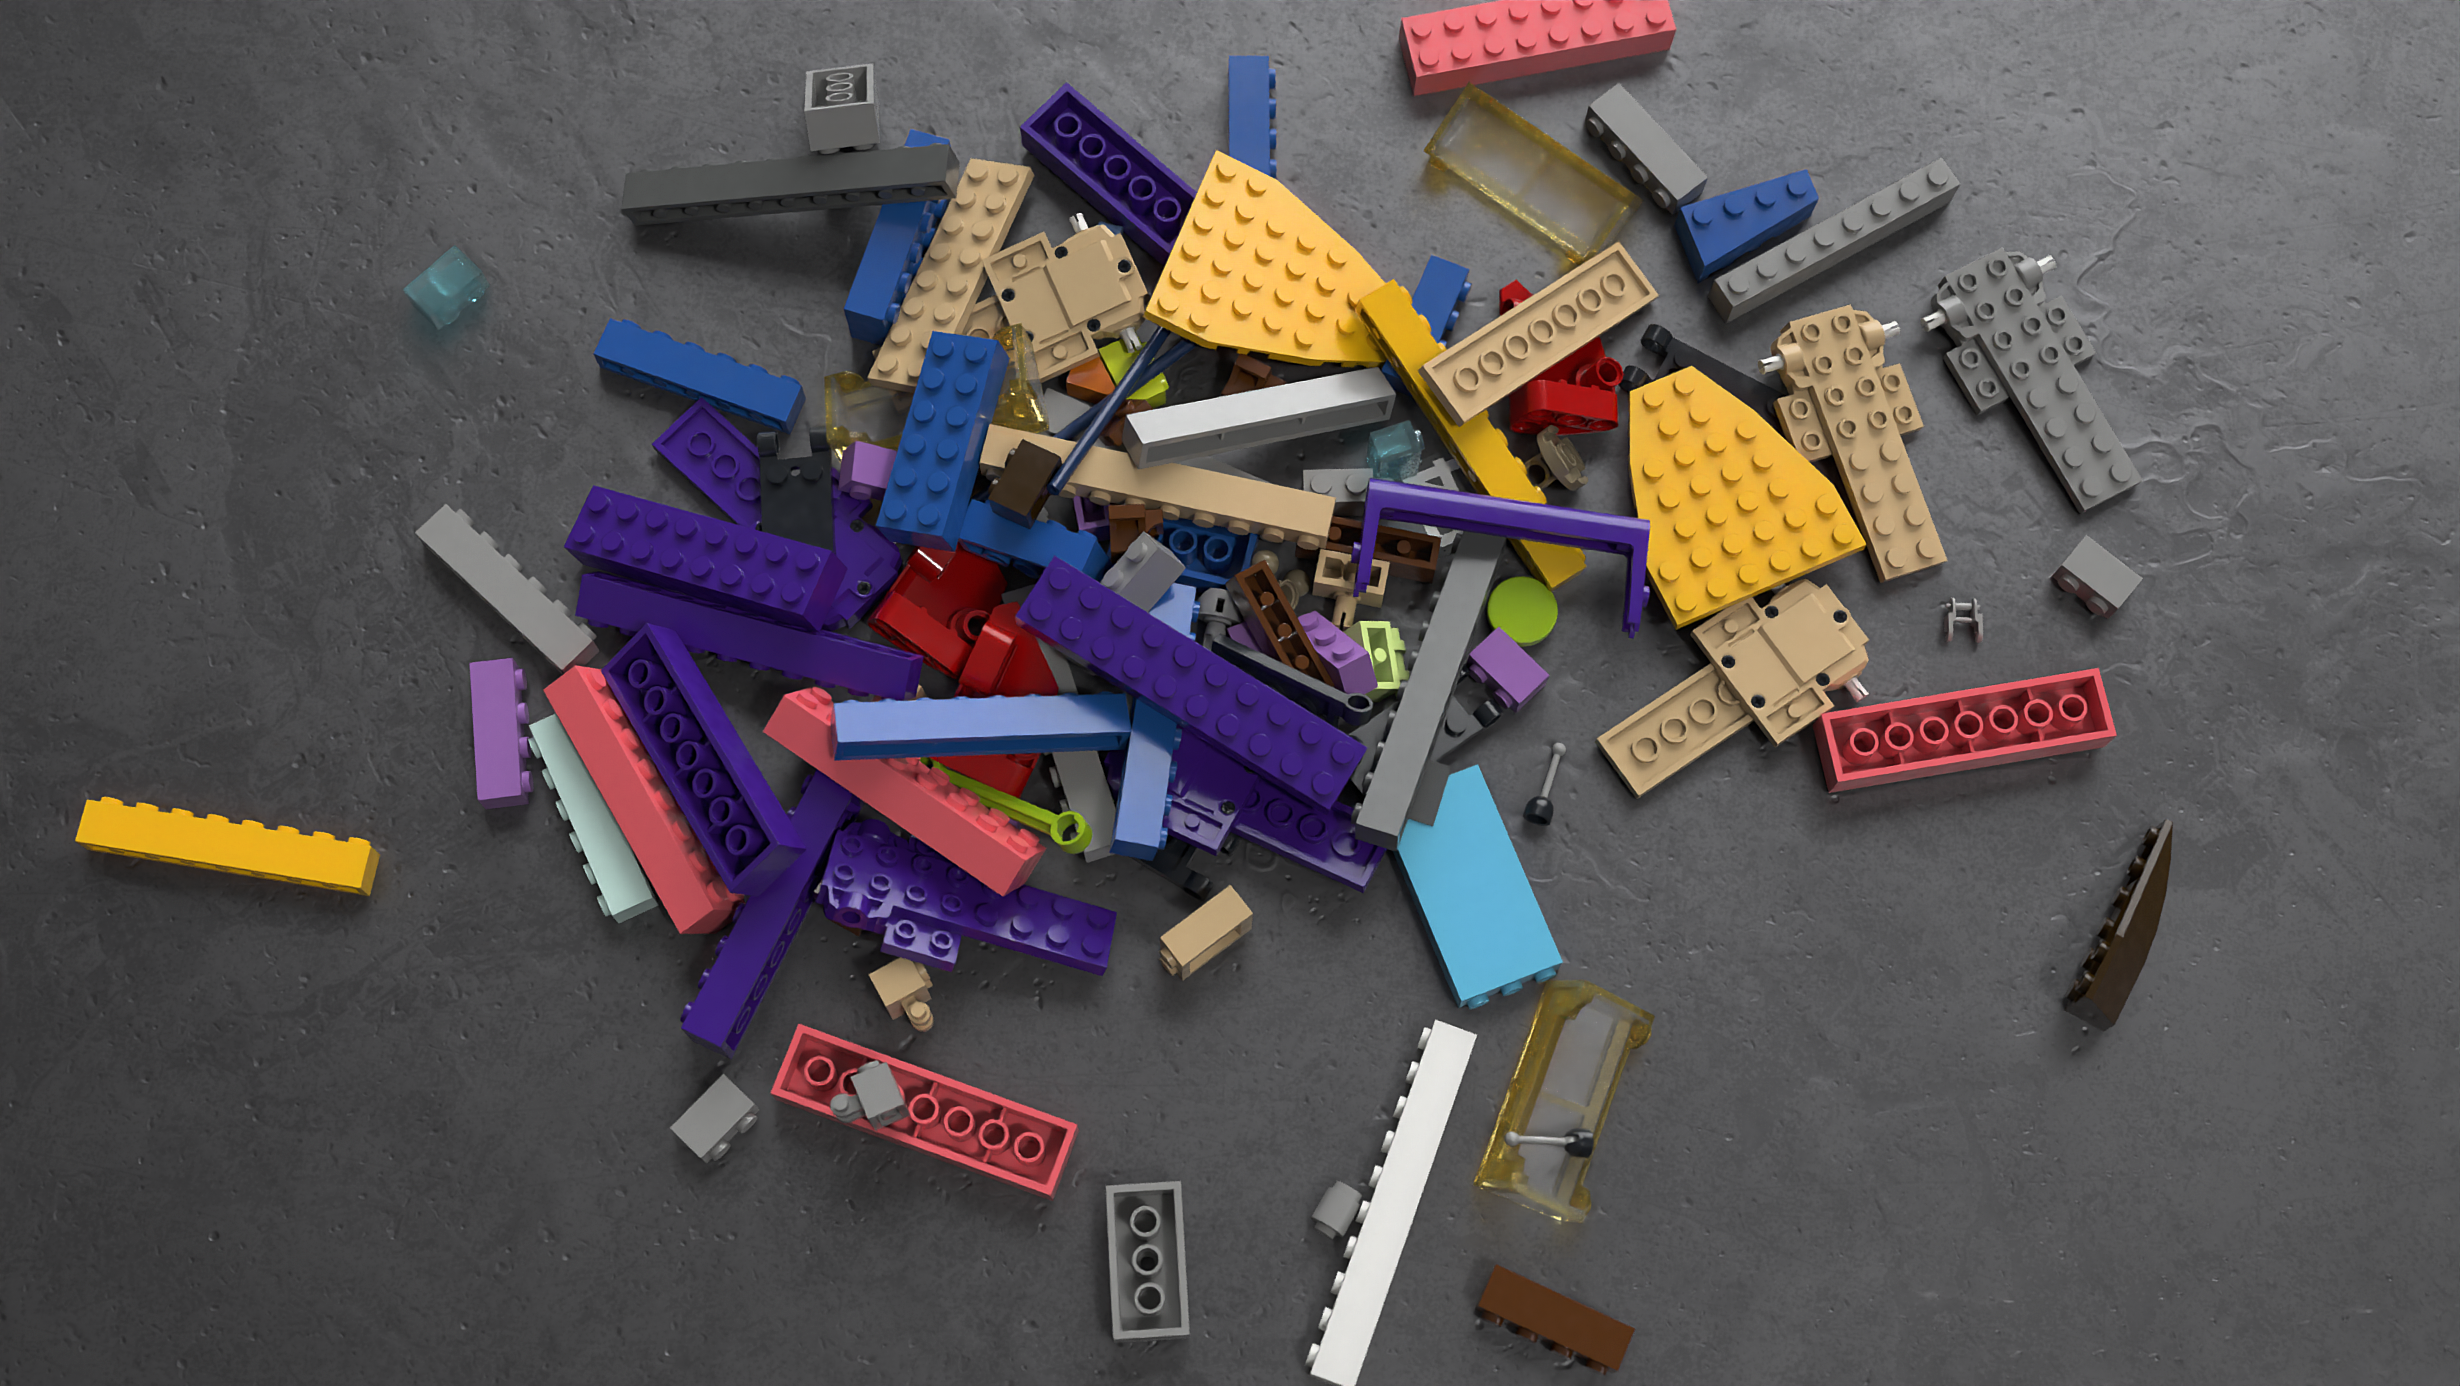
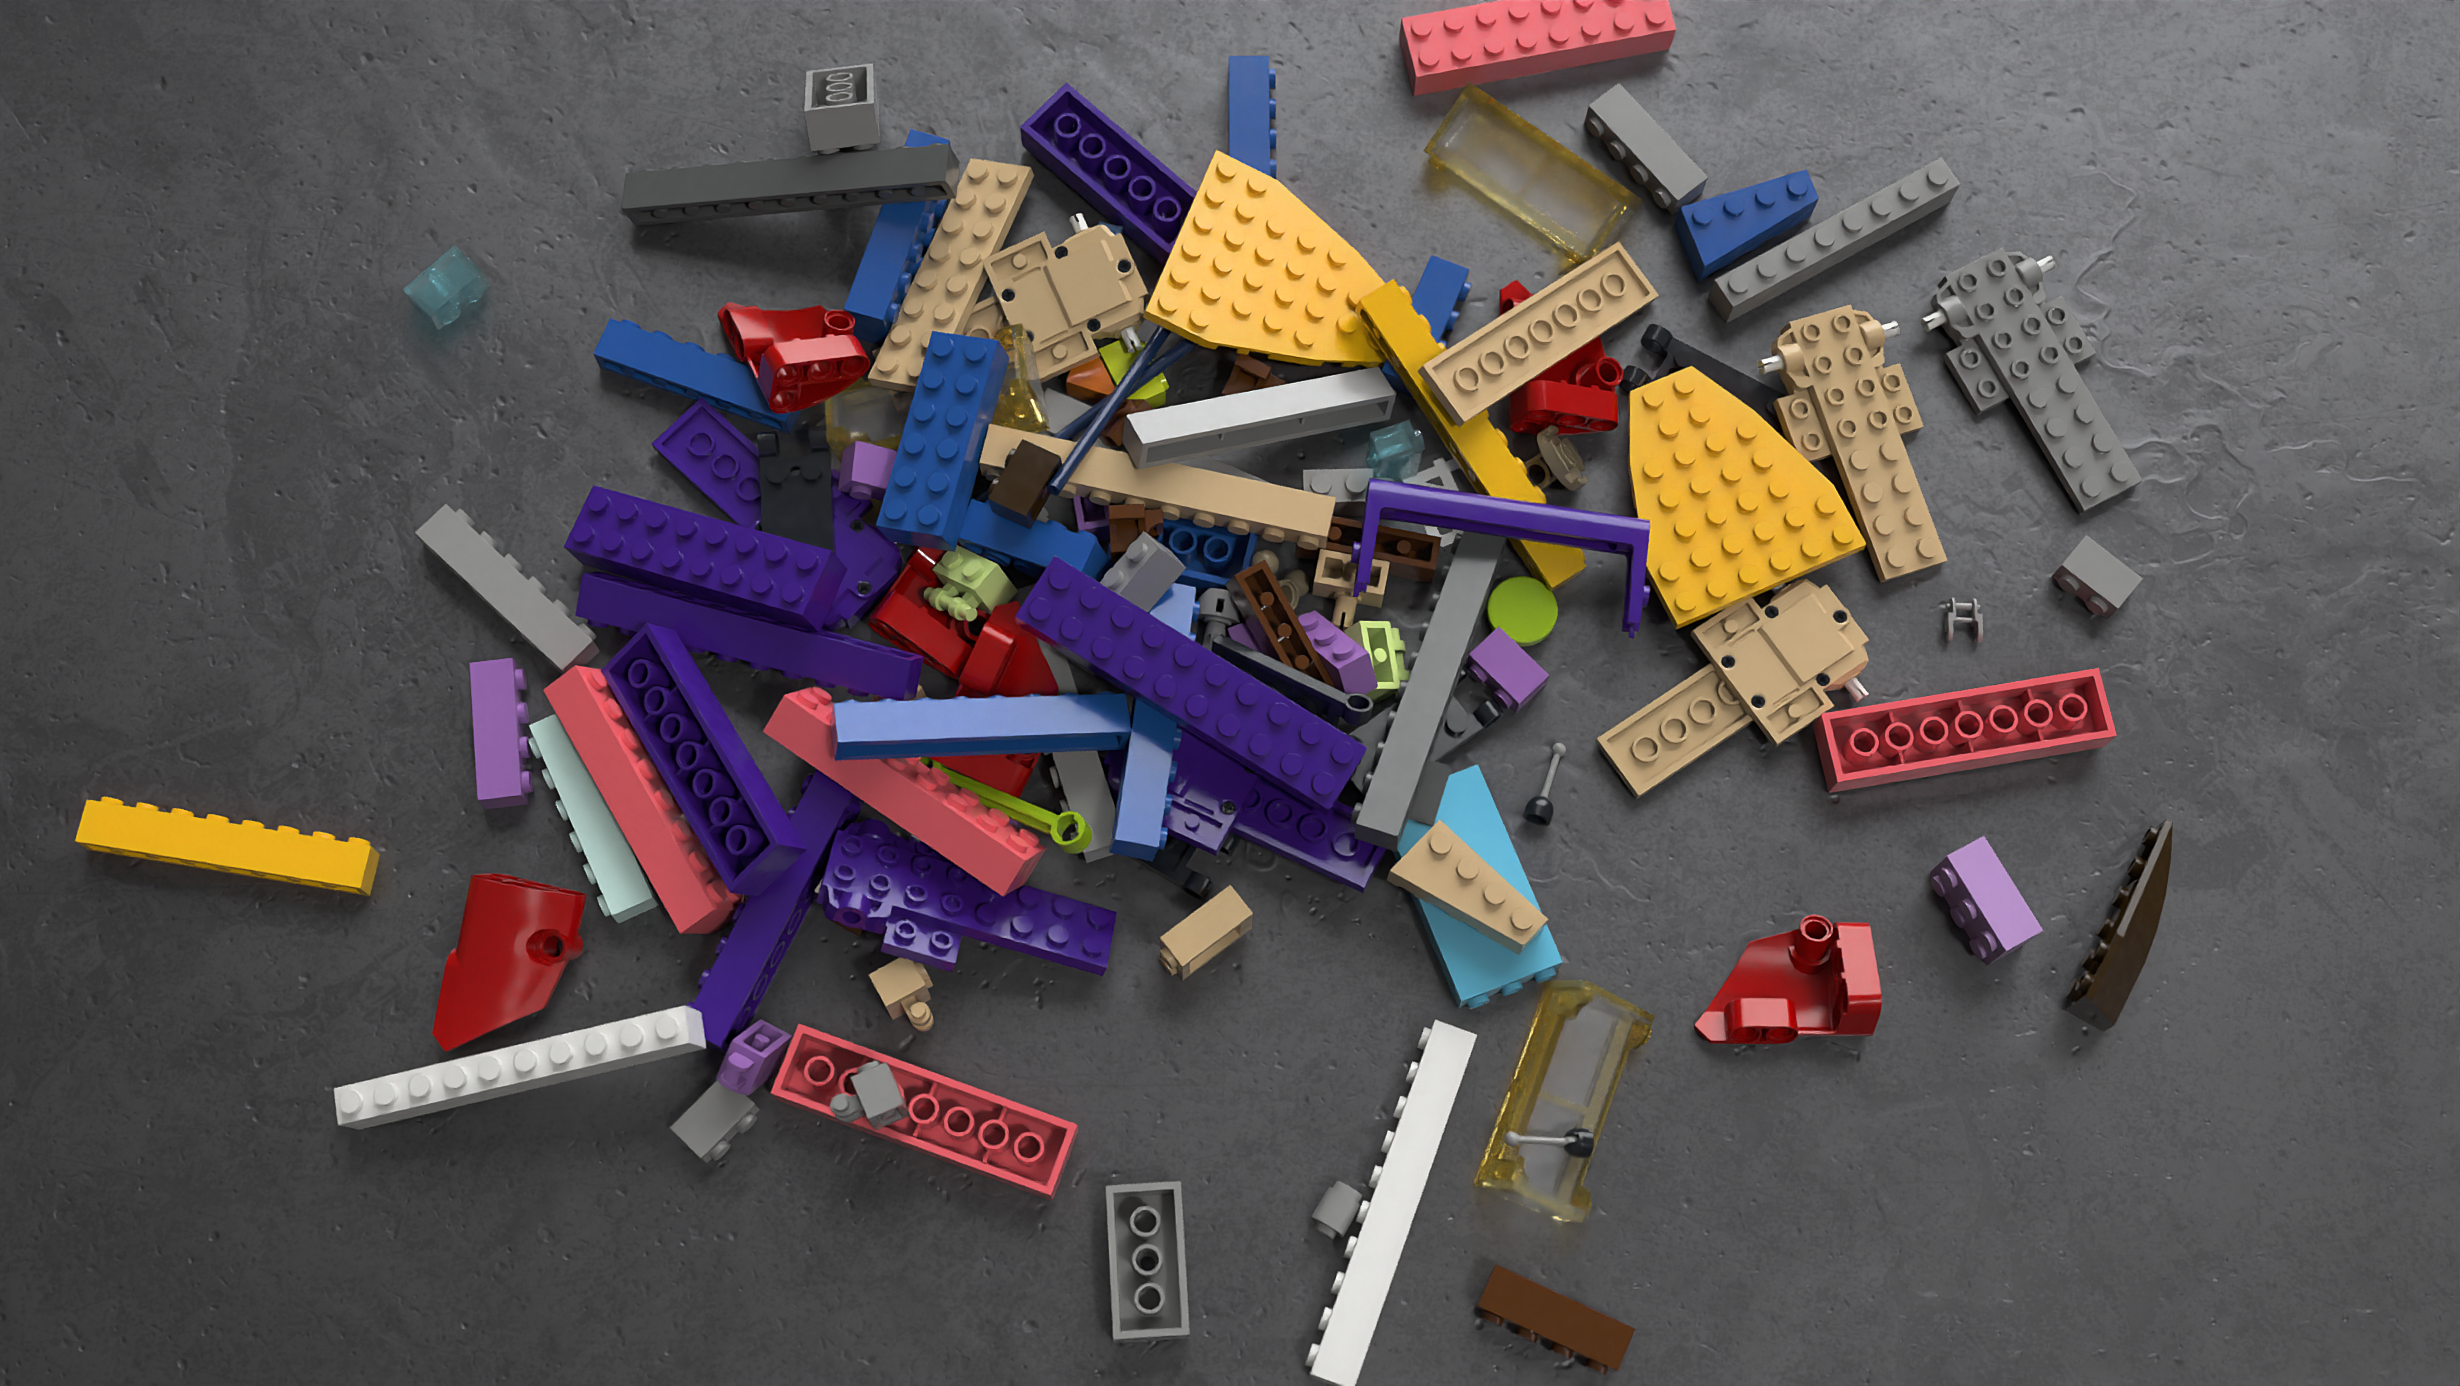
(506, 955): none -> red panel
(520, 1068): none -> white brick
(753, 1057): none -> medium lavender brick
(797, 353): none -> red panel
(968, 585): none -> yellowish green brick
(1465, 886): none -> tan wedge
(1799, 987): none -> red panel
(1984, 901): none -> lavender brick

